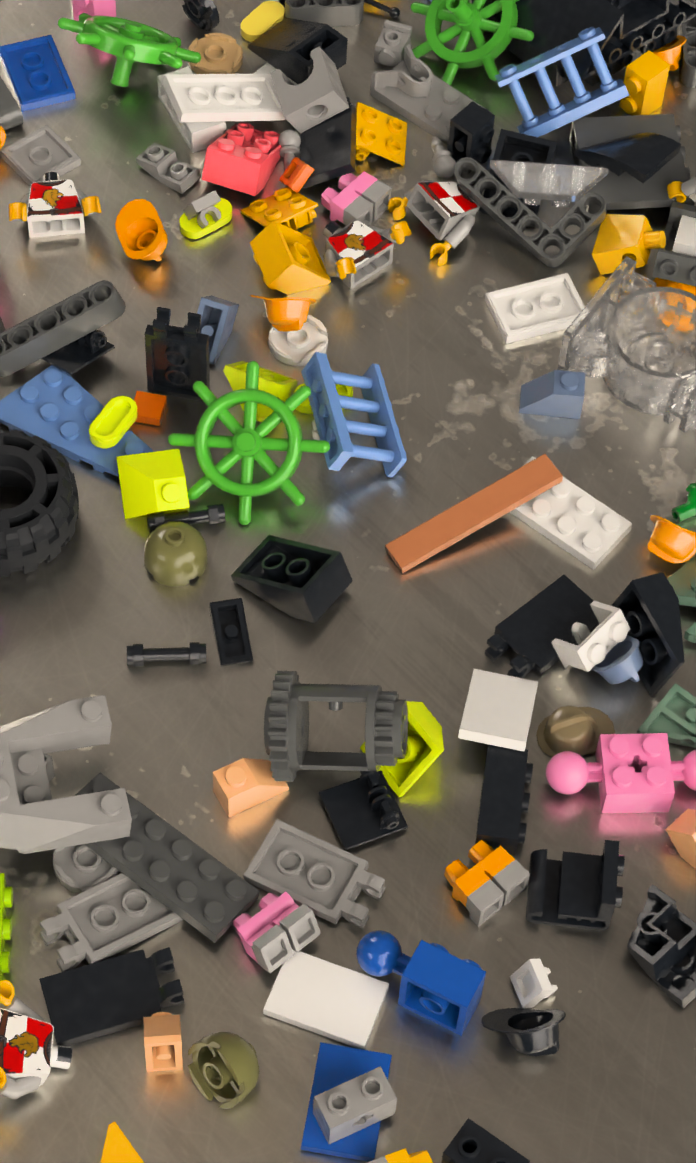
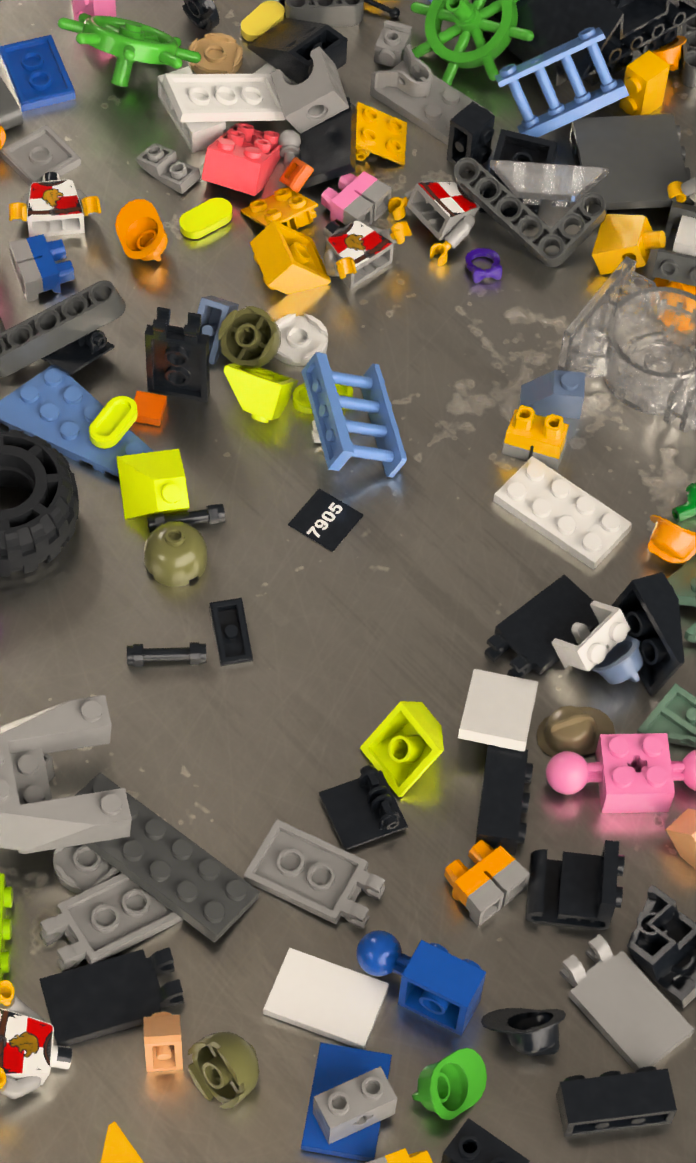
(36, 267): none -> hips
(204, 206): light grey tile -> none
(245, 785): light nougat slope -> none
(248, 443): bright green piece -> none
(249, 337): none -> olive cylinder
(276, 930): hips -> none
(287, 313): light orange piece -> none
(288, 727): dark grey piece -> none
(294, 576): black slope -> none
(325, 520): none -> black sticker
(442, 159): light grey bar -> none
(452, 1083): none -> bright green piece
(473, 513): nougat tile -> none
(479, 274): none -> dark purple piece
(532, 983): white tile -> none
(535, 307): white tile -> none
(542, 433): none -> yellow hips
(615, 1101): none -> black brick
(625, 1005): none -> light grey tile
(636, 154): black slope -> none

